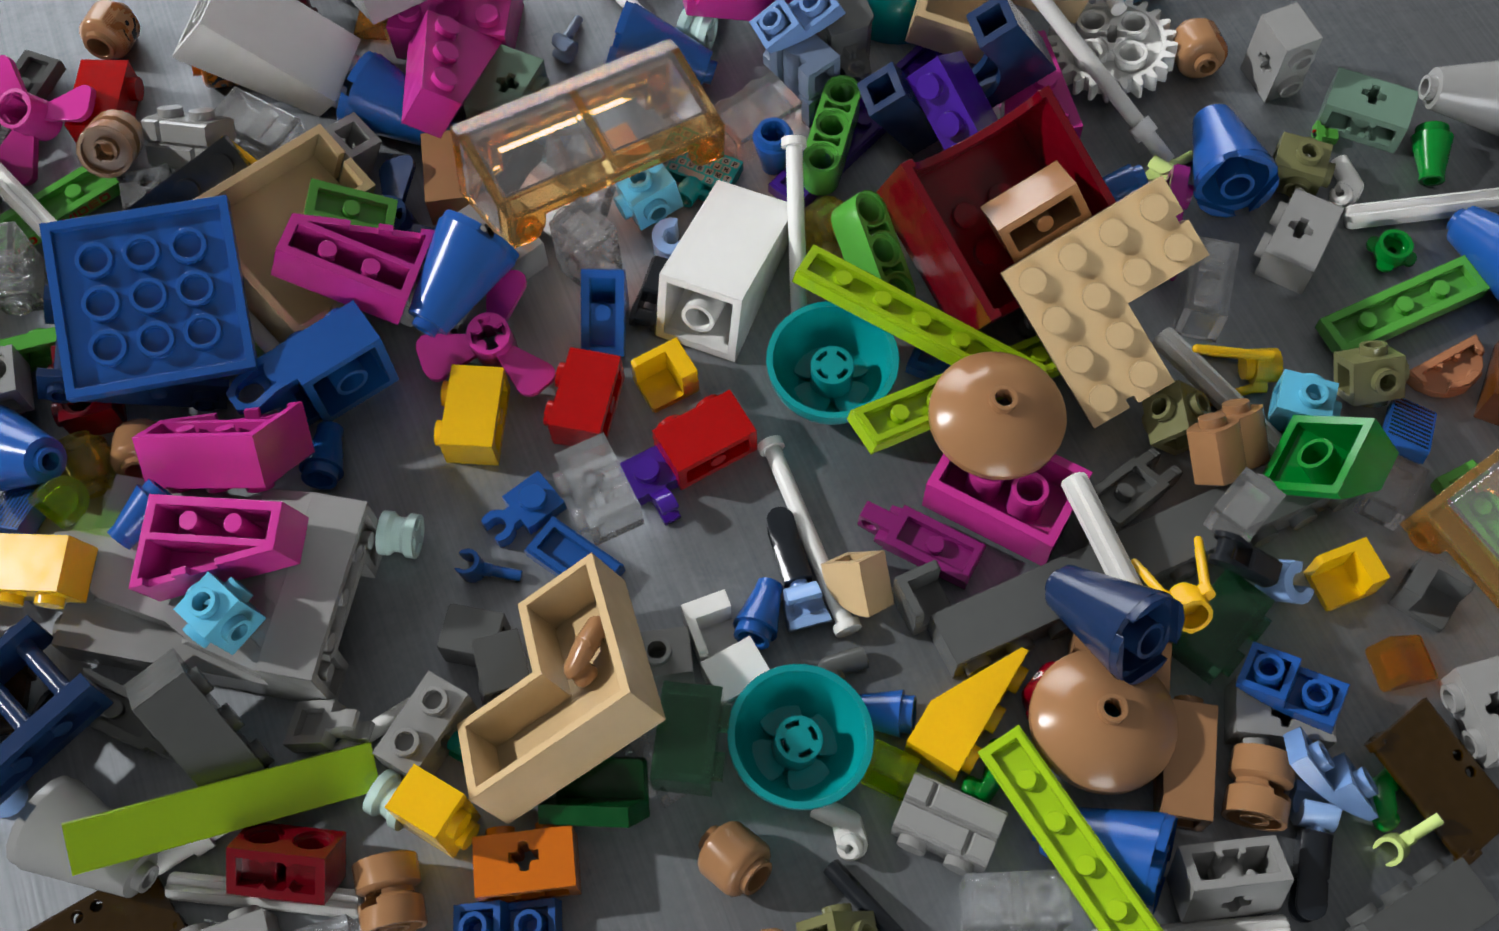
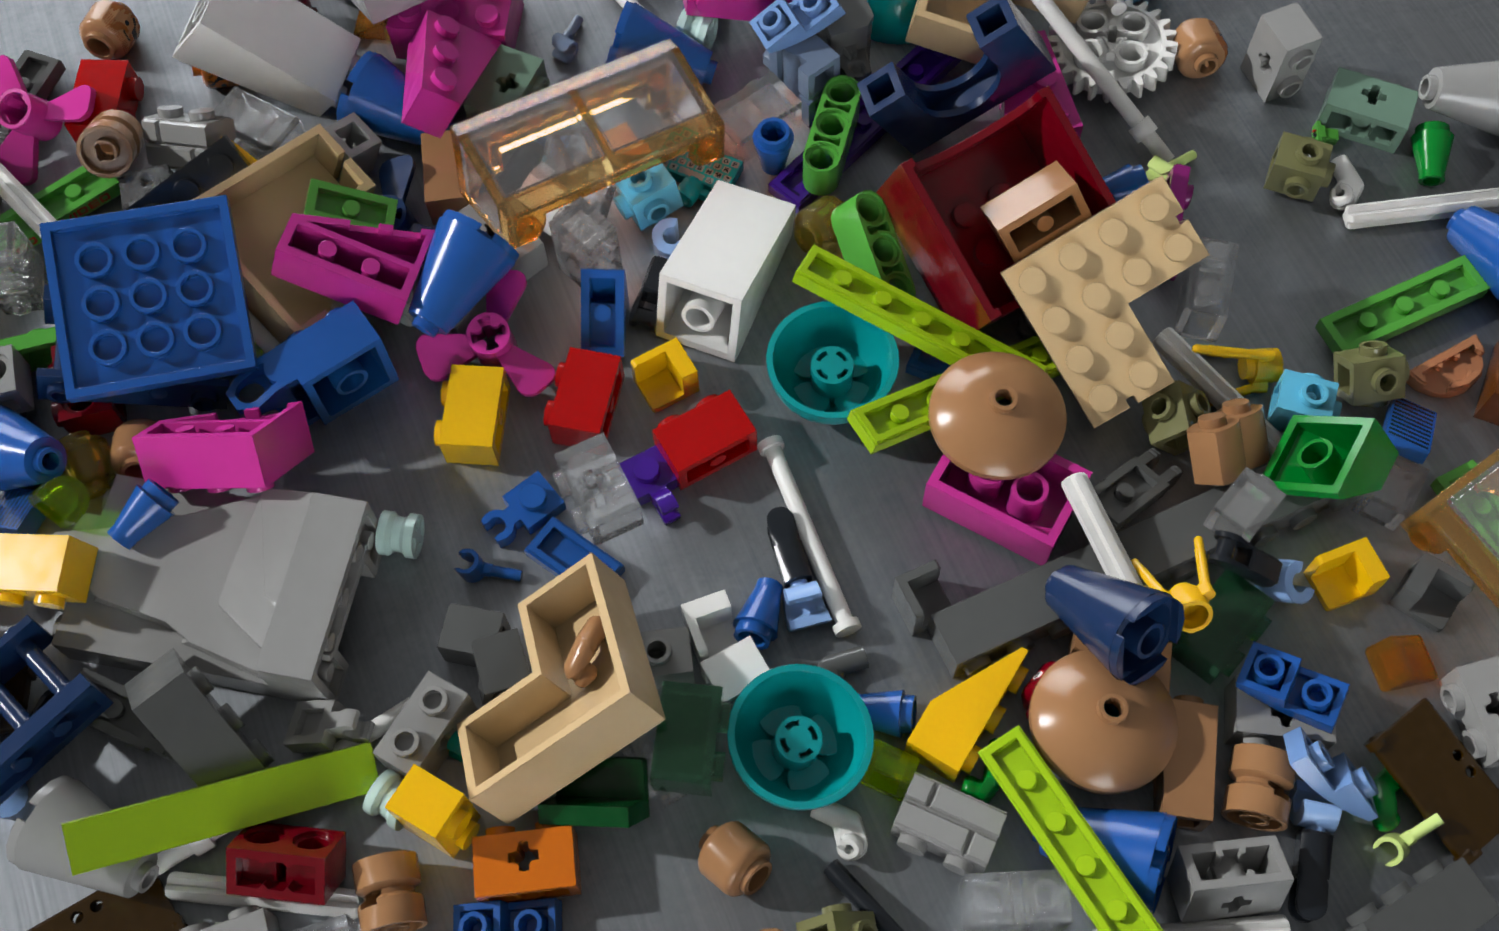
(218, 535): dark pink wedge -> none
(219, 613): medium azure brick -> none
(326, 464): blue cone -> none
(796, 213): white bar -> none
(859, 582): tan brick -> none
(922, 540): magenta hinge -> none
(951, 98): dark purple brick -> none
(1229, 164): blue cone -> none
(1298, 241): light grey brick -> none
(1397, 242): green plate -> none

